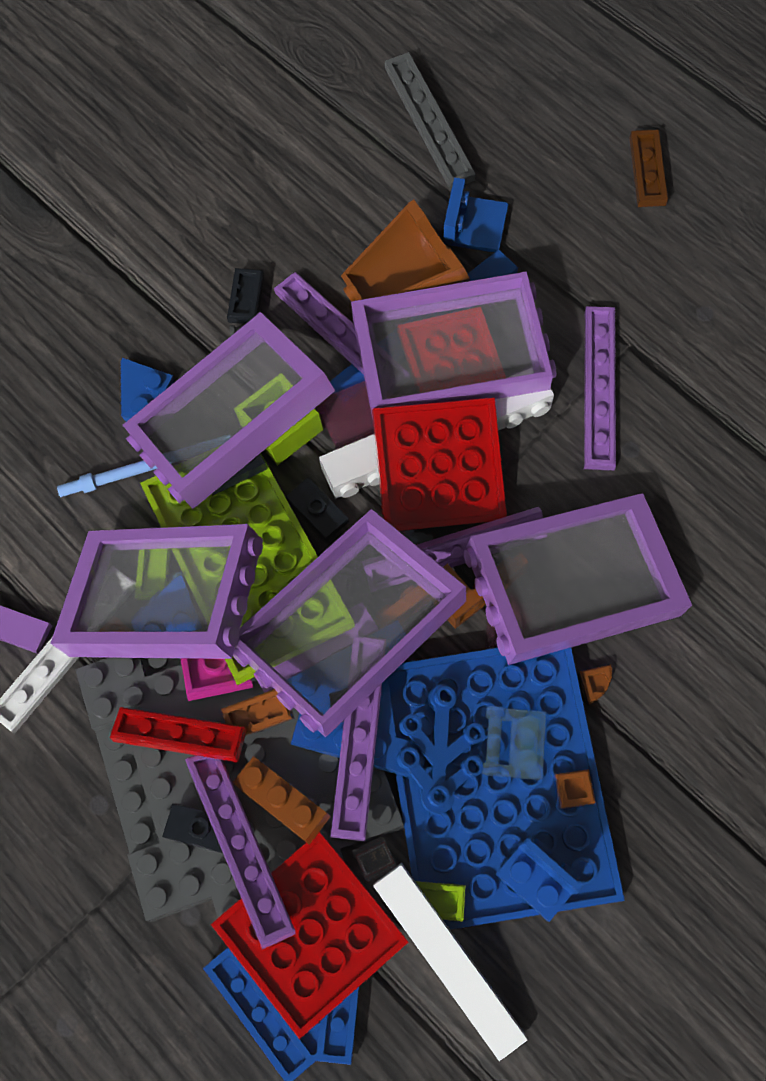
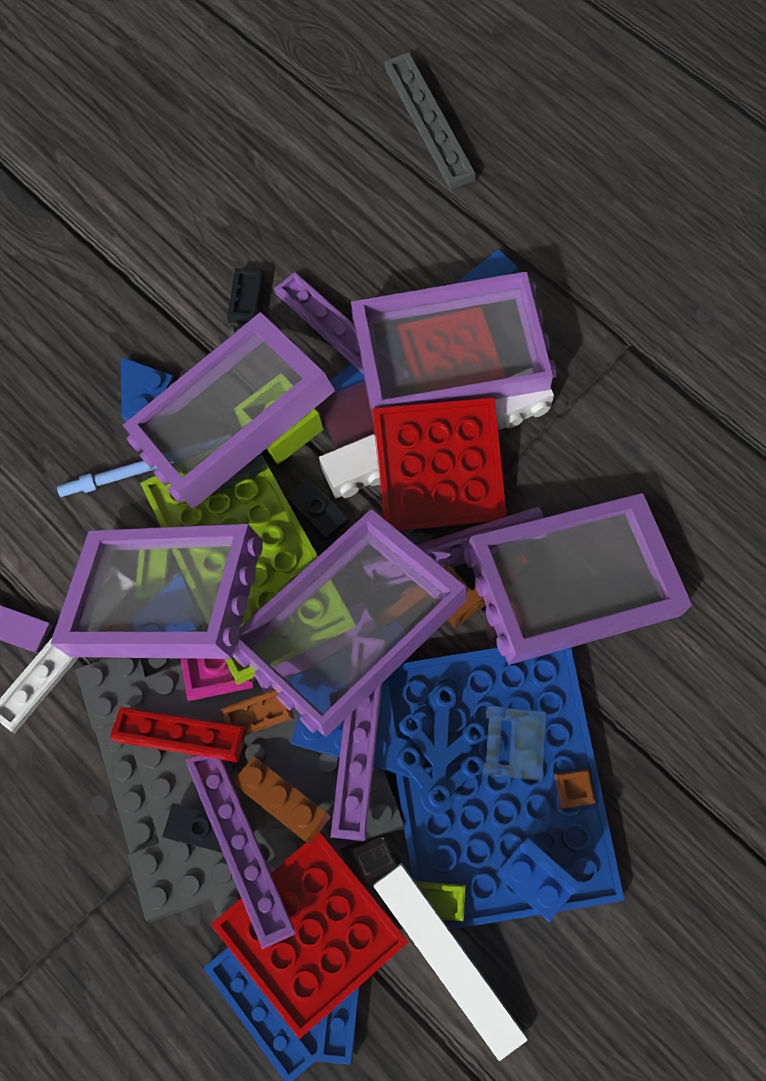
(403, 260): dark orange cone -> none
(473, 221): blue bracket -> none
(595, 682): dark orange tile -> none
(599, 389): medium lavender tile -> none
(648, 168): reddish brown plate -> none

